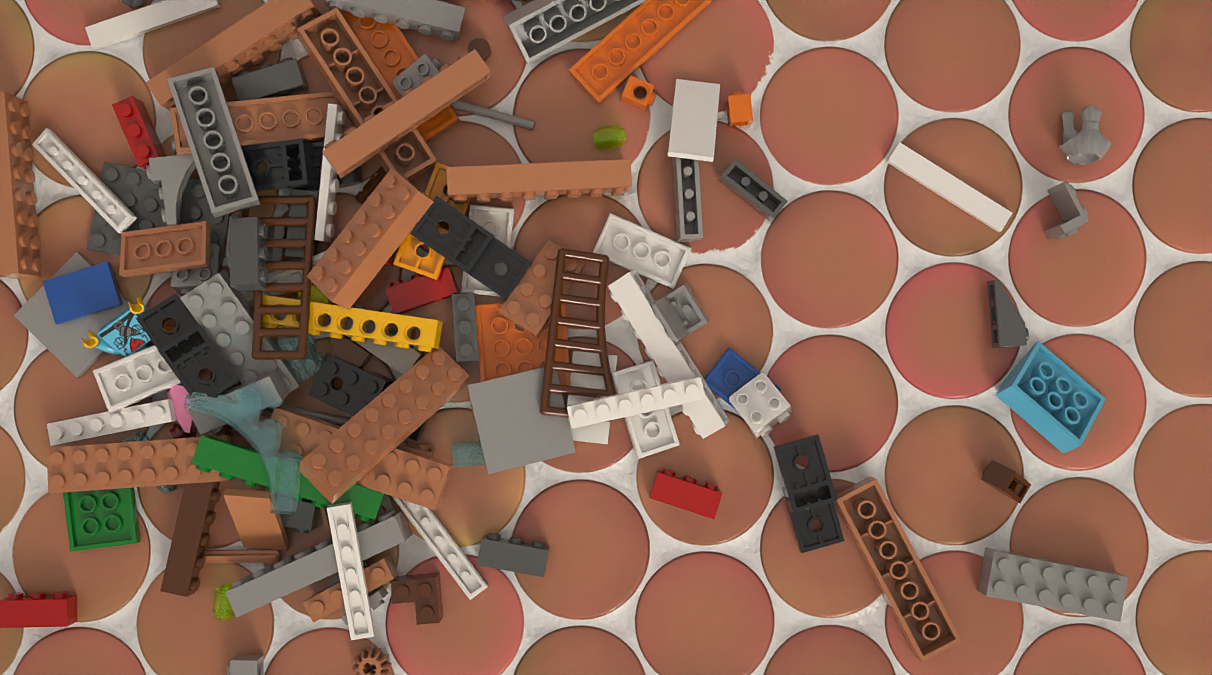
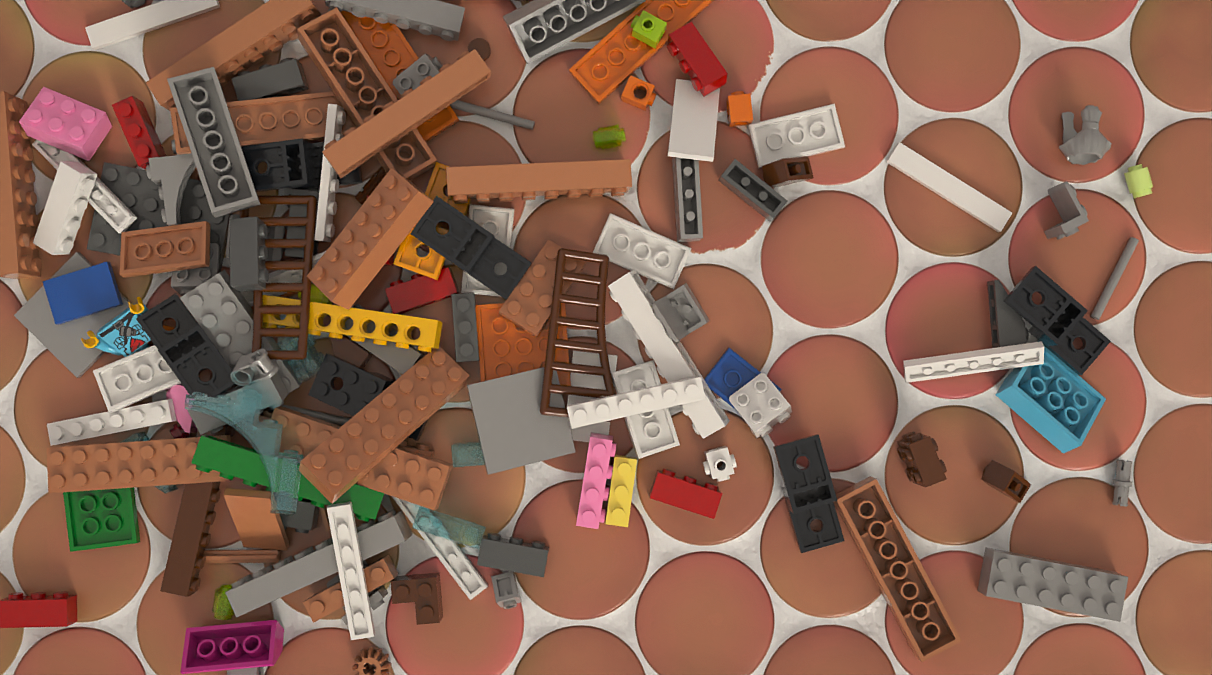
(65, 208): none -> white brick
(66, 123): none -> bright pink brick
(232, 646): none -> dark pink slope
(253, 368): none -> light grey piece
(449, 527): none -> clear light blue slope
(506, 590): none -> light grey bracket
(594, 481): none -> bright pink brick
(621, 491): none -> light yellow arch
(648, 28): none -> lime brick
(696, 59): none -> red brick
(713, 457): none -> white brick
(787, 171): none -> reddish brown slope
(796, 135): none -> white tile
(921, 459): none -> reddish brown brick
(974, 362): none -> white plate
(1057, 320): none -> black bracket
(1114, 278): none -> light grey bar
(1122, 483): none -> light grey pin
(1138, 181): none -> yellowish green brick

